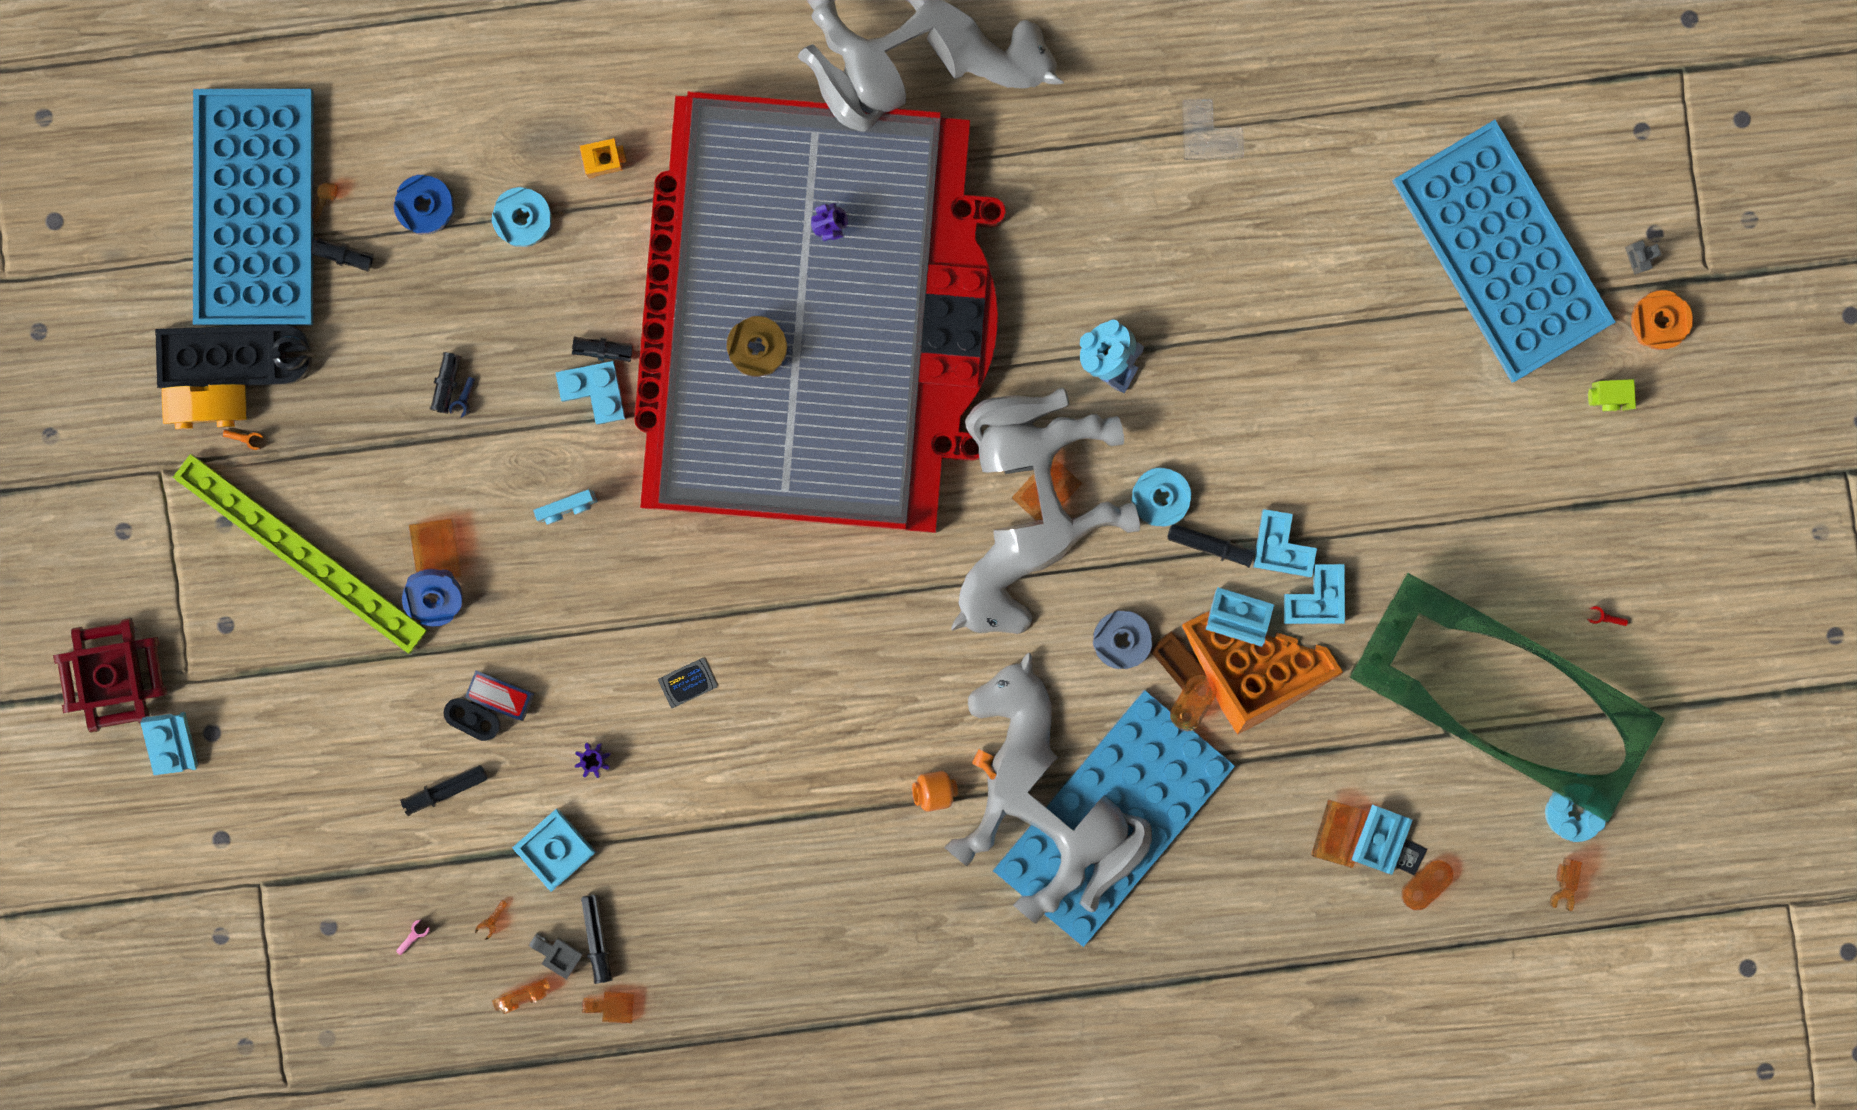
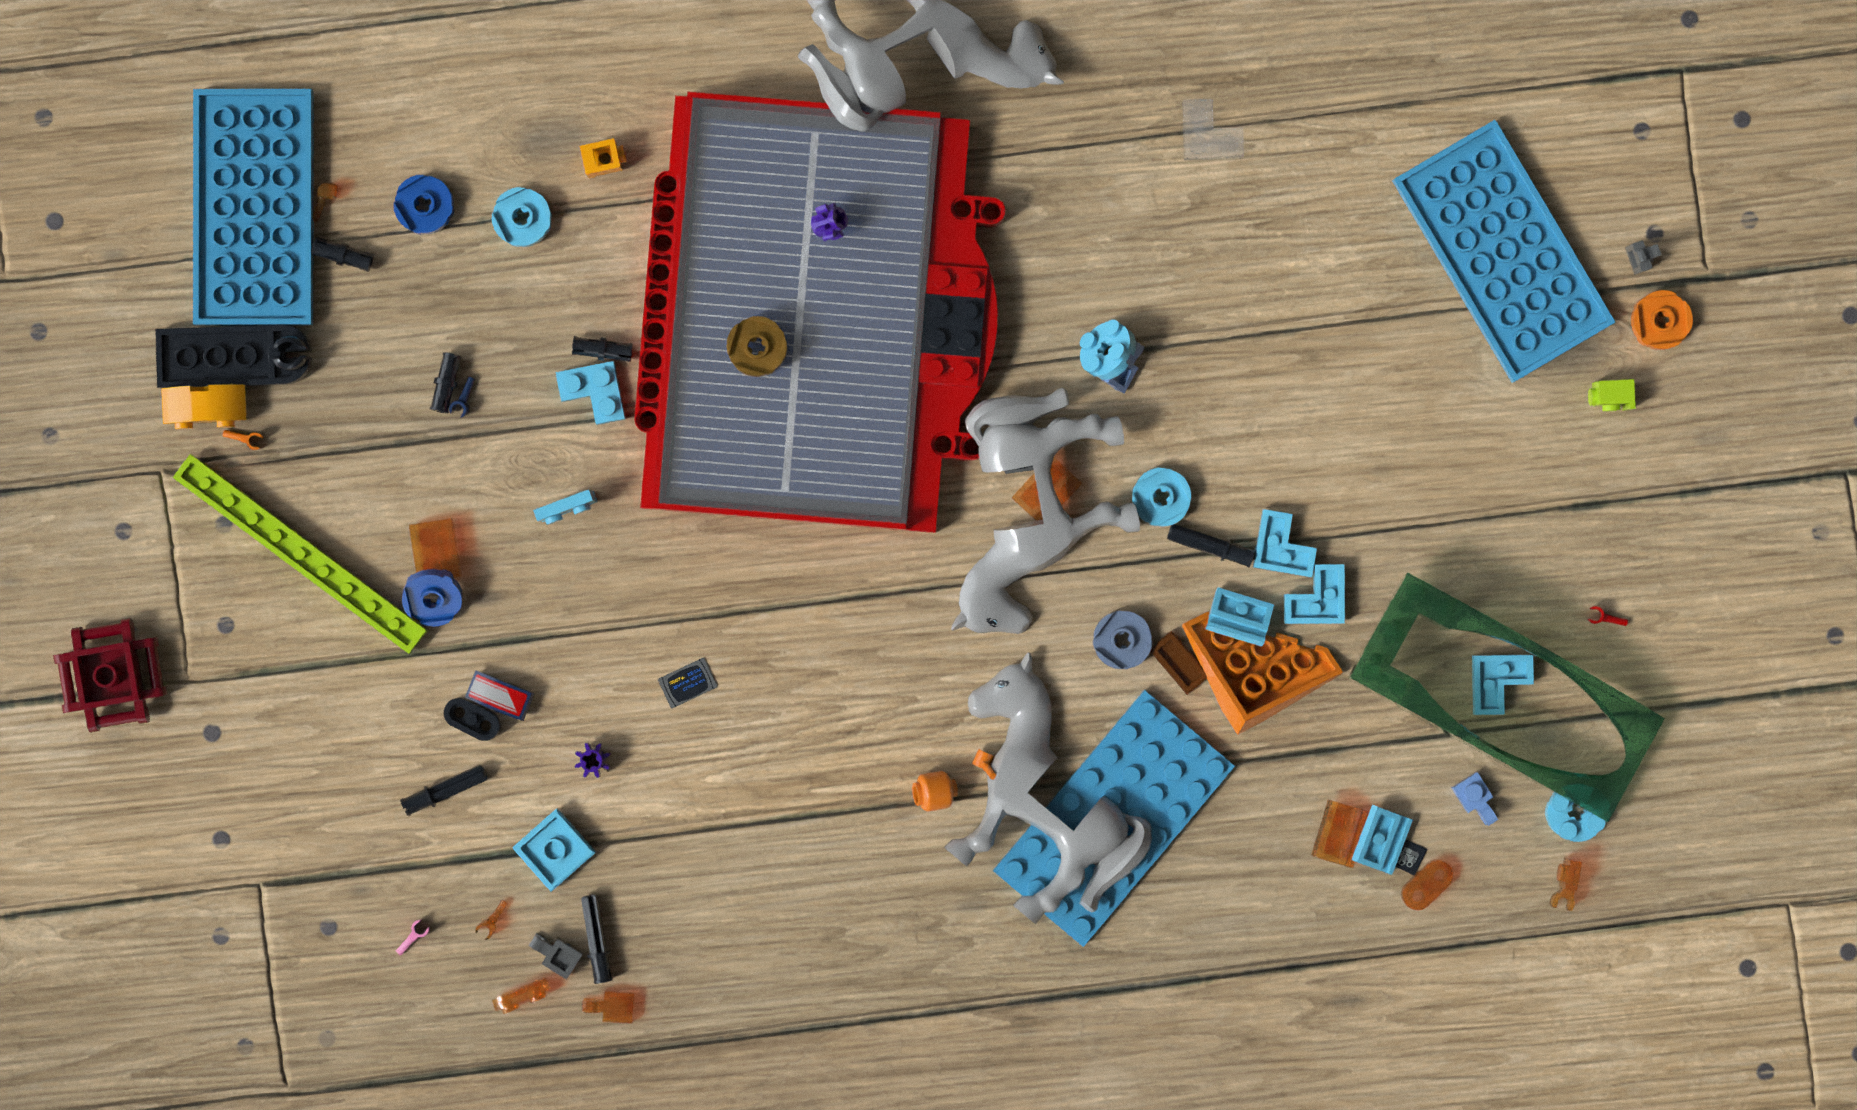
(169, 743): medium azure plate -> none
(1192, 703): clear orange plate -> none
(1474, 795): none -> medium blue plate
(1490, 676): none -> medium azure plate

